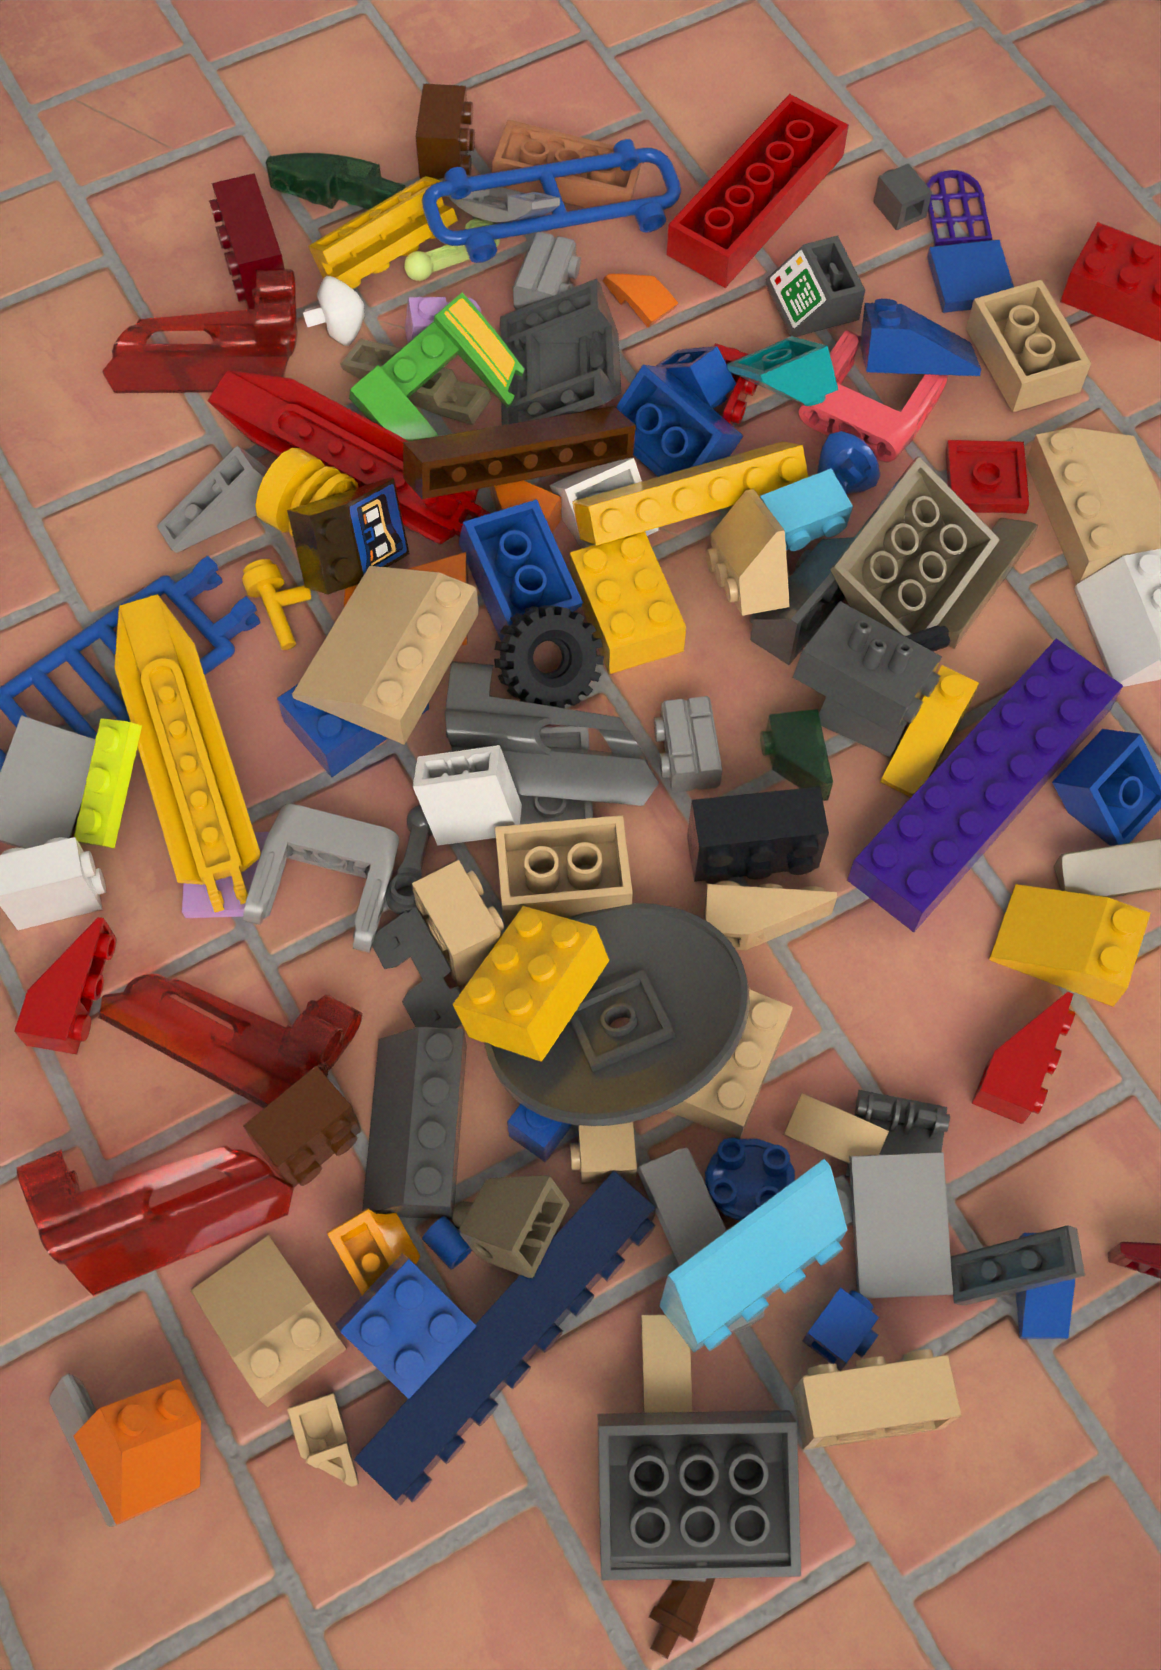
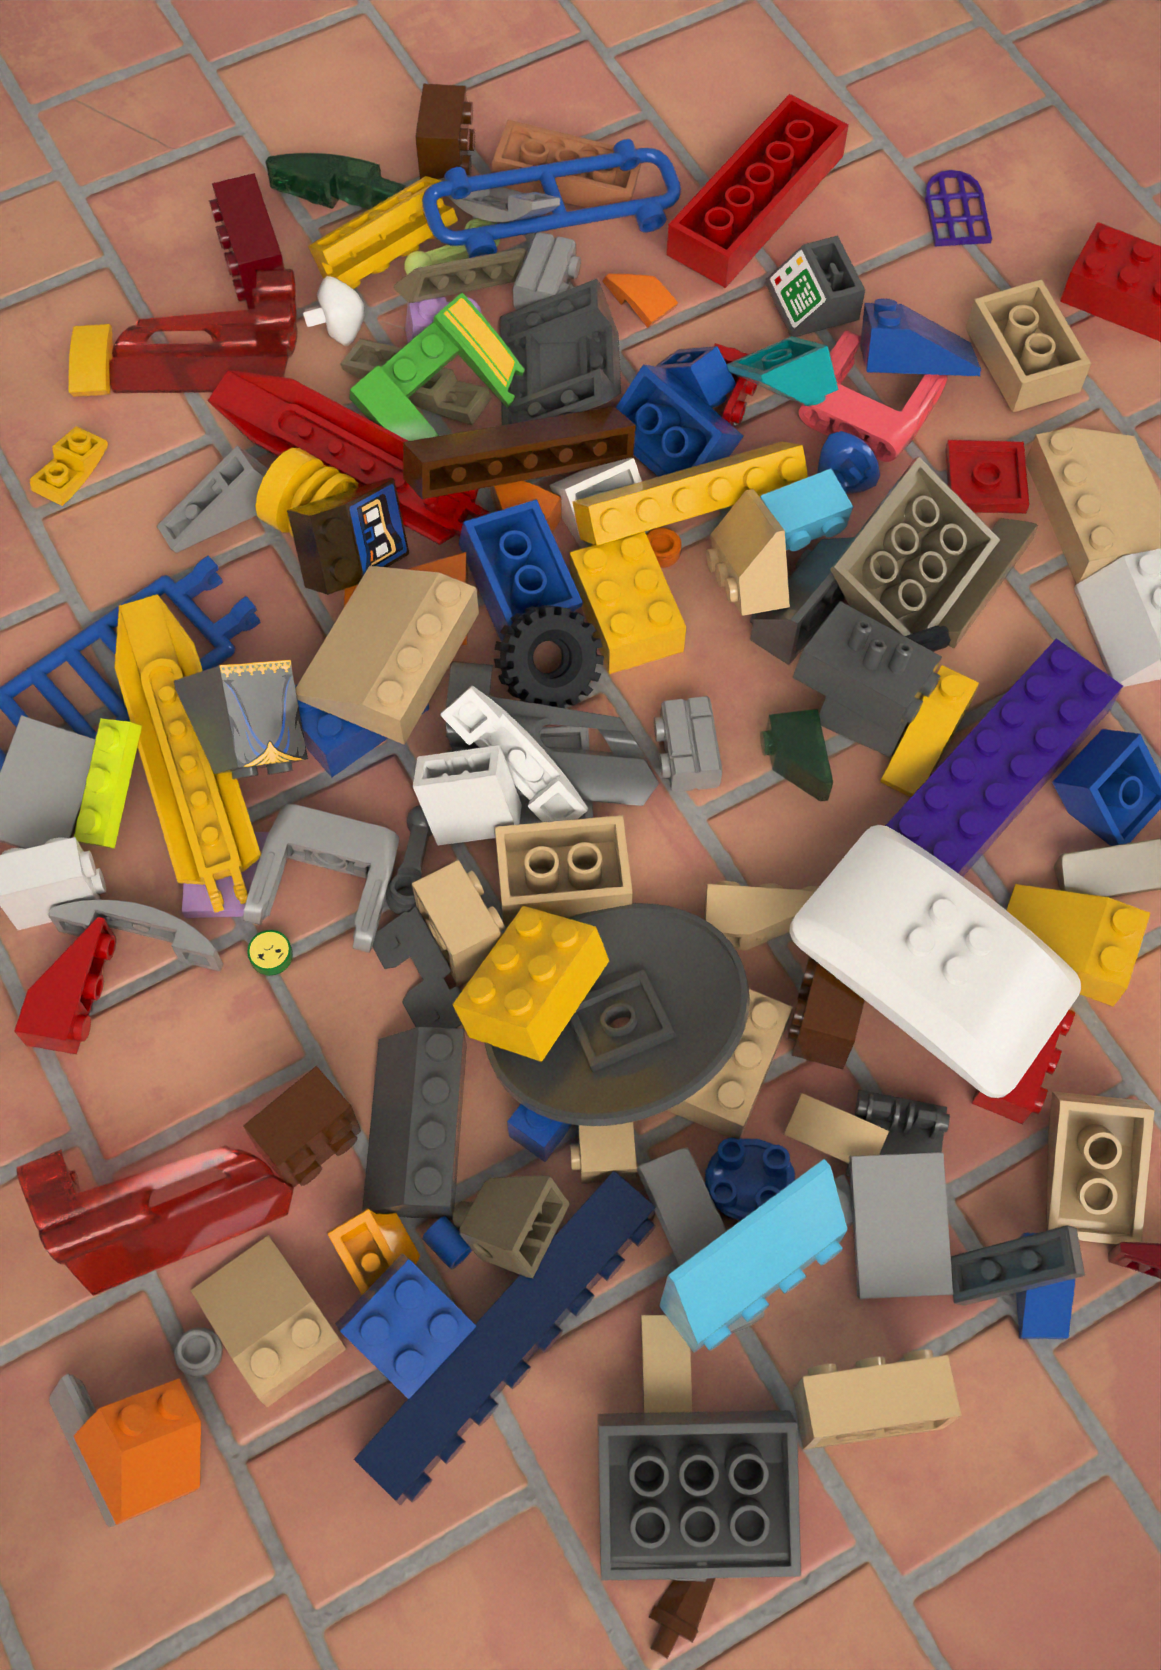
(72, 464): none -> yellow slope
(89, 360): none -> yellow slope
(140, 919): none -> light grey slope
(198, 1352): none -> light grey plate
(245, 717): none -> dark grey slope
(254, 1059): clear red panel -> none
(263, 580): yellow piece -> none
(270, 952): none -> light yellow tile
(323, 1437): tan slope -> none
(461, 276): none -> dark tan slope
(531, 768): none -> white slope
(665, 545): none -> orange tile
(757, 834): black brick -> none
(824, 1018): none -> reddish brown brick
(843, 1328): blue brick -> none
(902, 196): dark grey brick -> none
(937, 959): none -> white wedge
(968, 273): blue tile -> none
(1098, 1166): none -> tan slope

